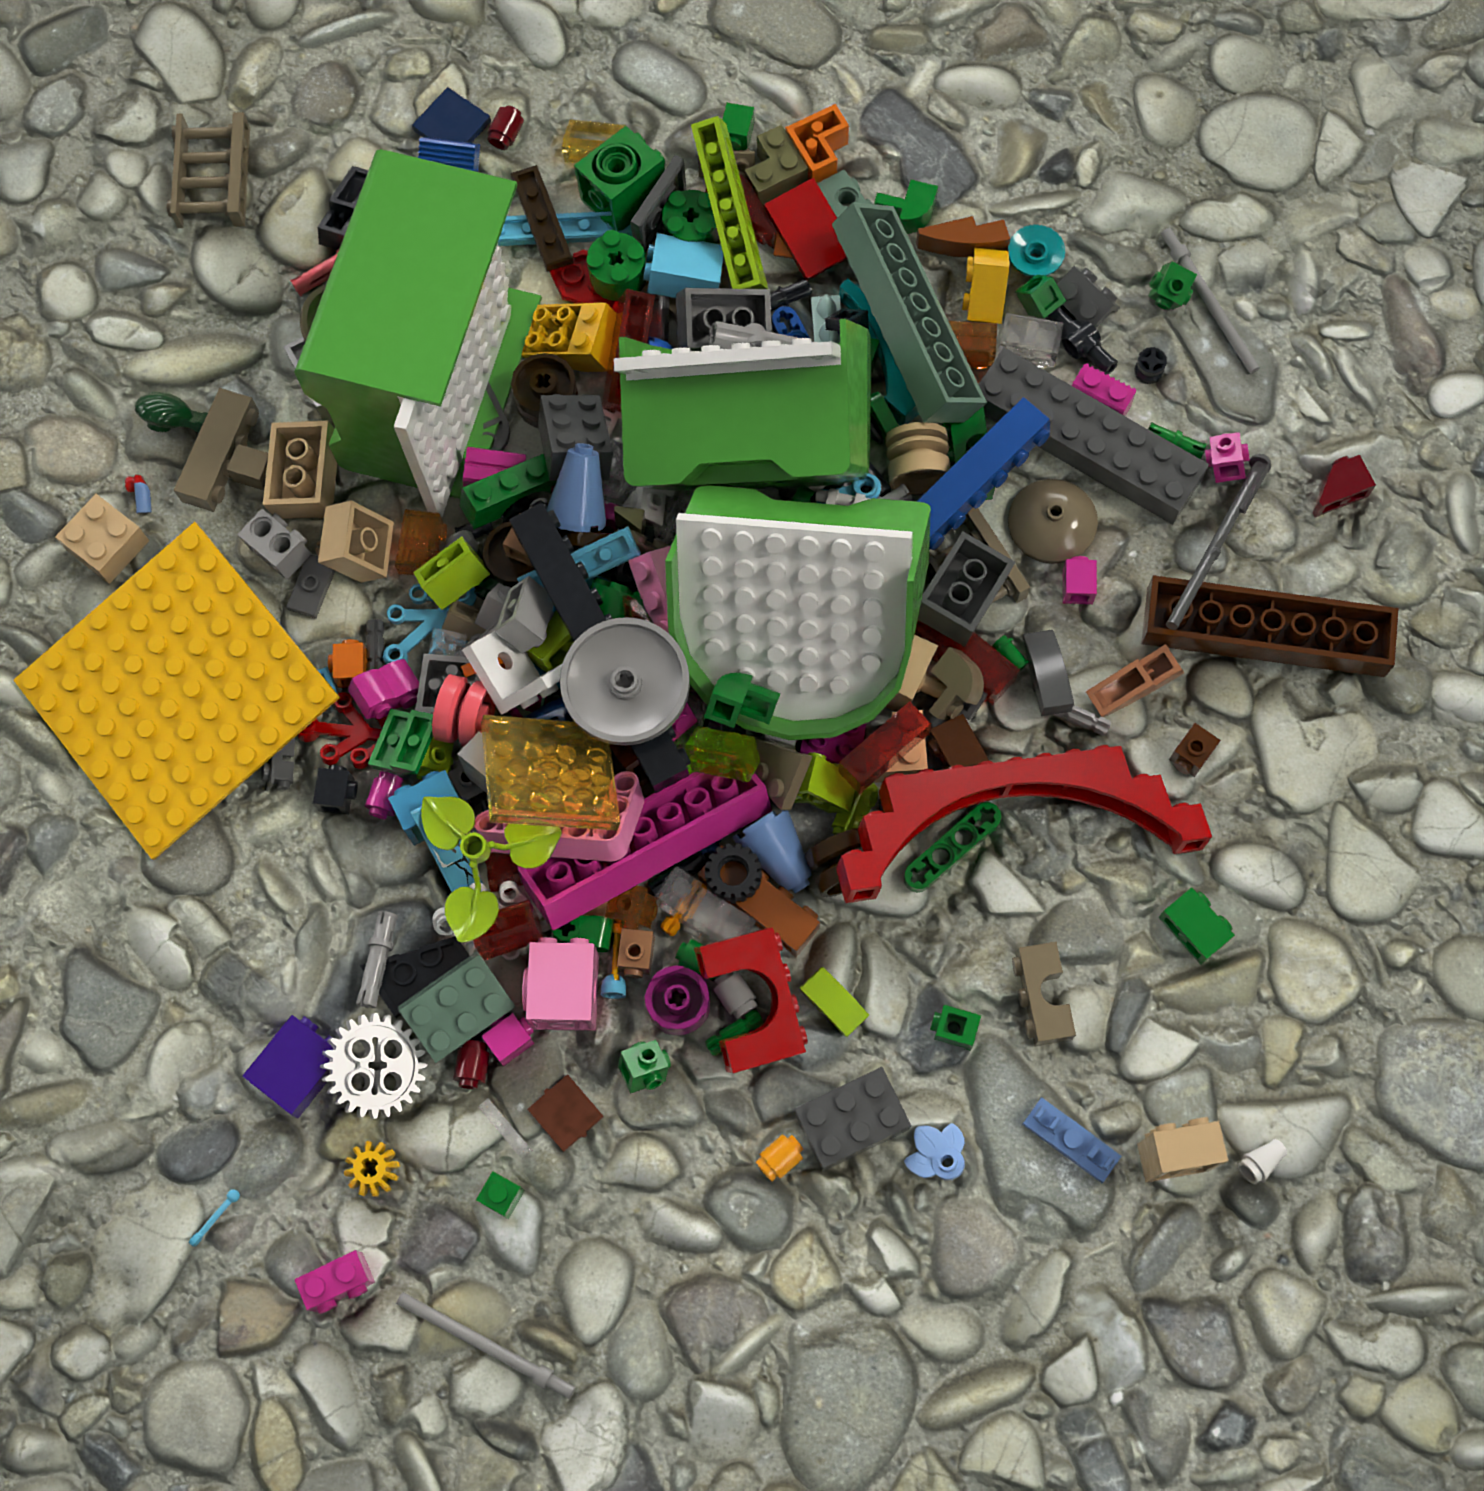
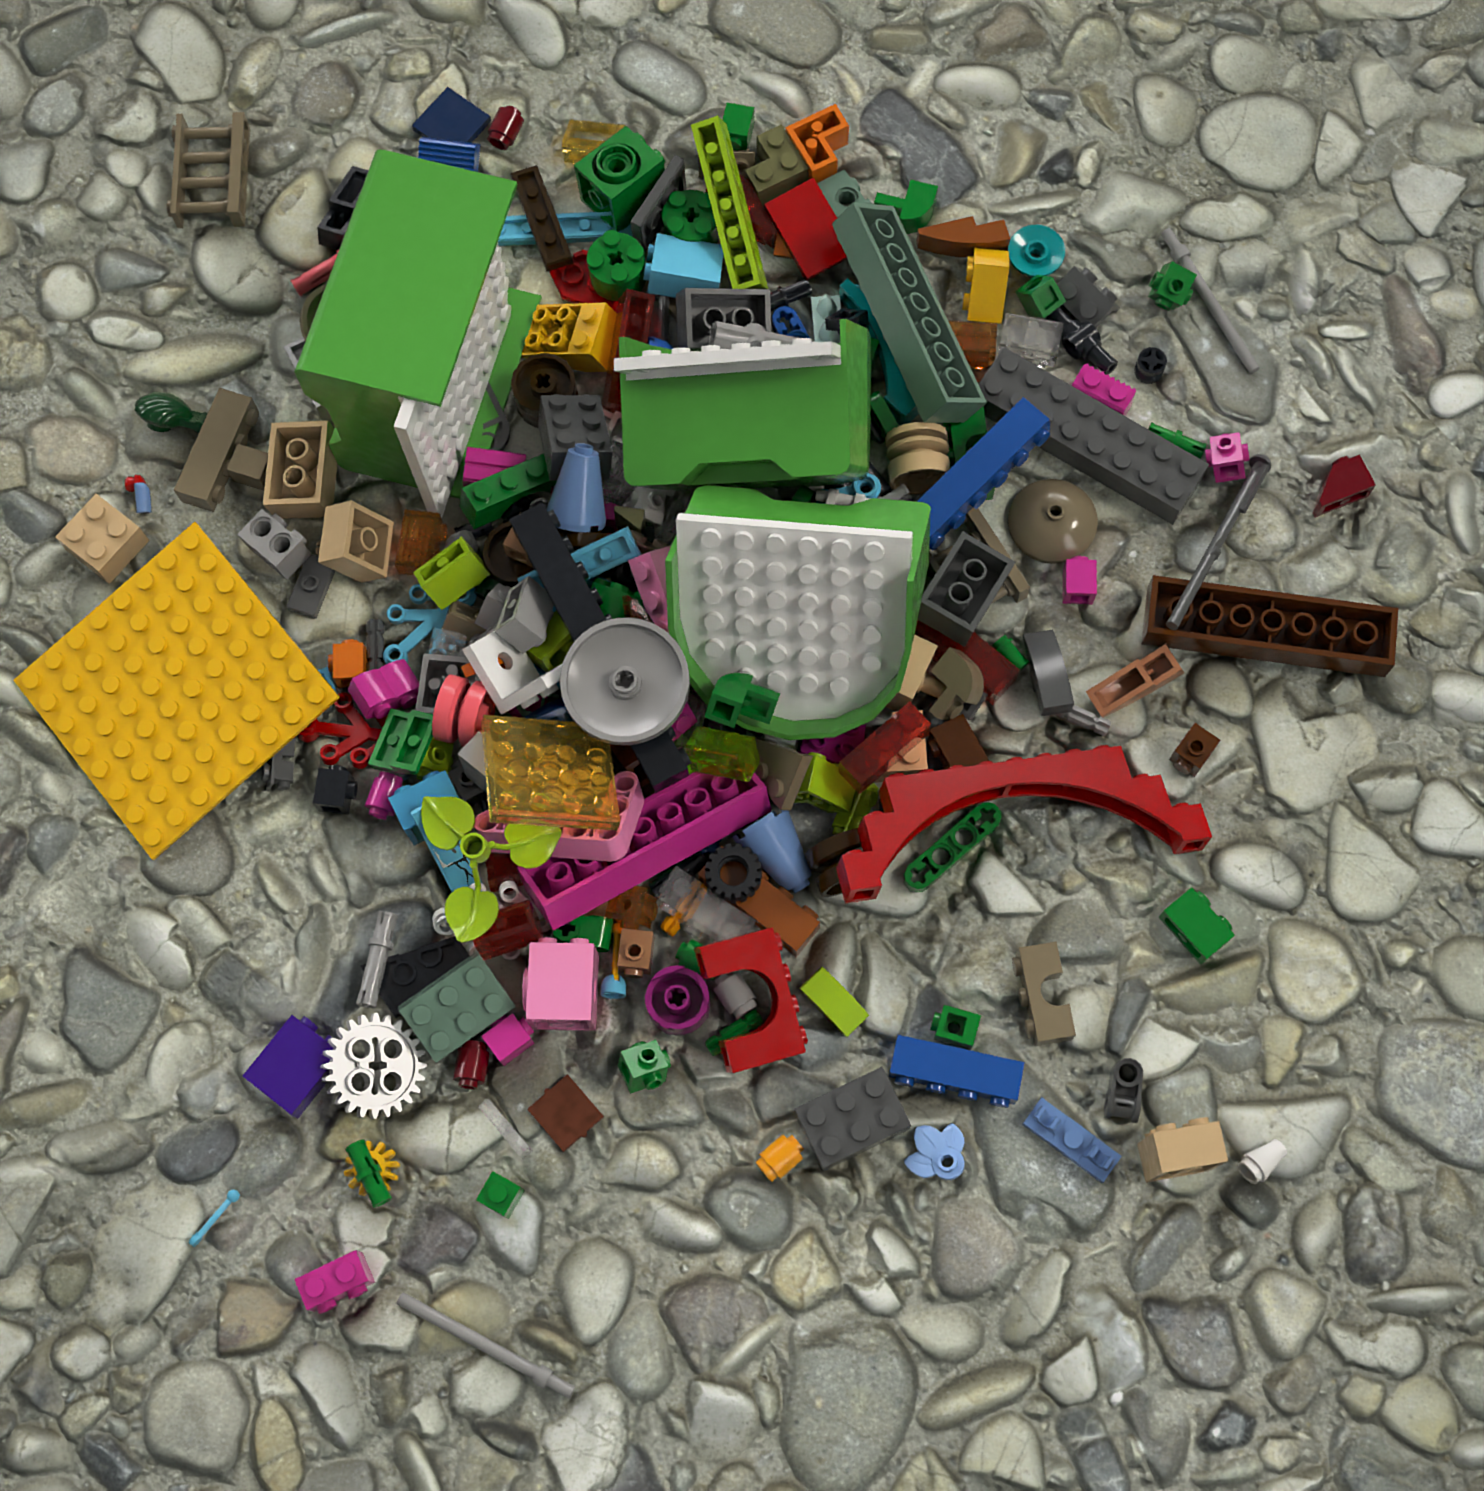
(368, 1173): none -> green pin
(956, 1070): none -> blue brick
(1124, 1093): none -> dark grey piece

